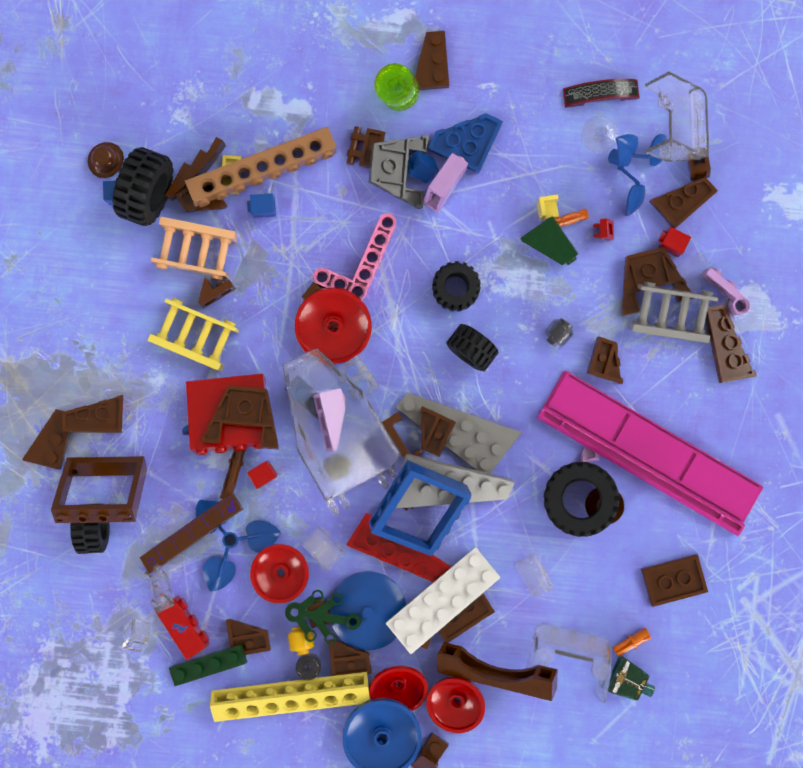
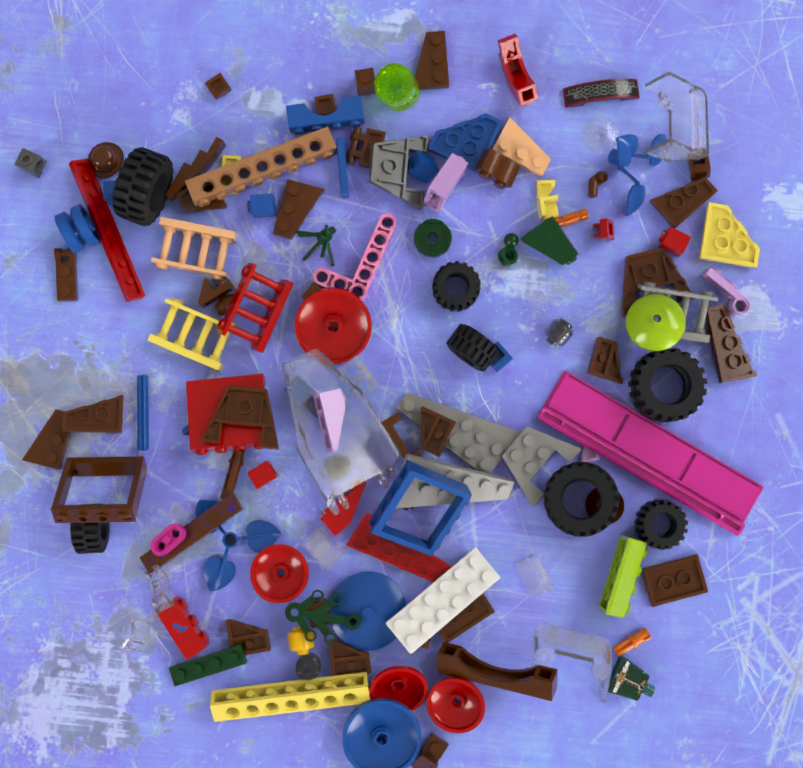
(30, 162): none -> dark grey brick
(66, 275): none -> reddish brown plate
(77, 228): none -> blue wheel
(107, 230): none -> red plate
(142, 413): none -> blue axle
(169, 538): none -> dark pink plate
(218, 86): none -> reddish brown plate
(223, 303): none -> reddish brown arm
(273, 305): none -> red fence
(294, 207): none -> reddish brown wing
(323, 238): none -> dark green plant
(325, 104): none -> reddish brown plate
(338, 522): none -> red slope
(342, 167): none -> blue tile
(348, 114): none -> blue arch
(365, 81): none -> reddish brown brick
(425, 230): none -> dark green plate
(497, 168): none -> reddish brown brick
(501, 359): none -> blue panel
(508, 255): none -> dark green plate
(517, 77): none -> arch
(521, 149): none -> light nougat wing
(529, 453): none -> light grey wing
(544, 187): none -> light yellow tile
(595, 181): none -> reddish brown arm
(622, 576): none -> lime slope
(652, 334): none -> lime dish
(676, 529): none -> black tyre
(692, 385): none -> black tyre
(726, 239): none -> light yellow plate

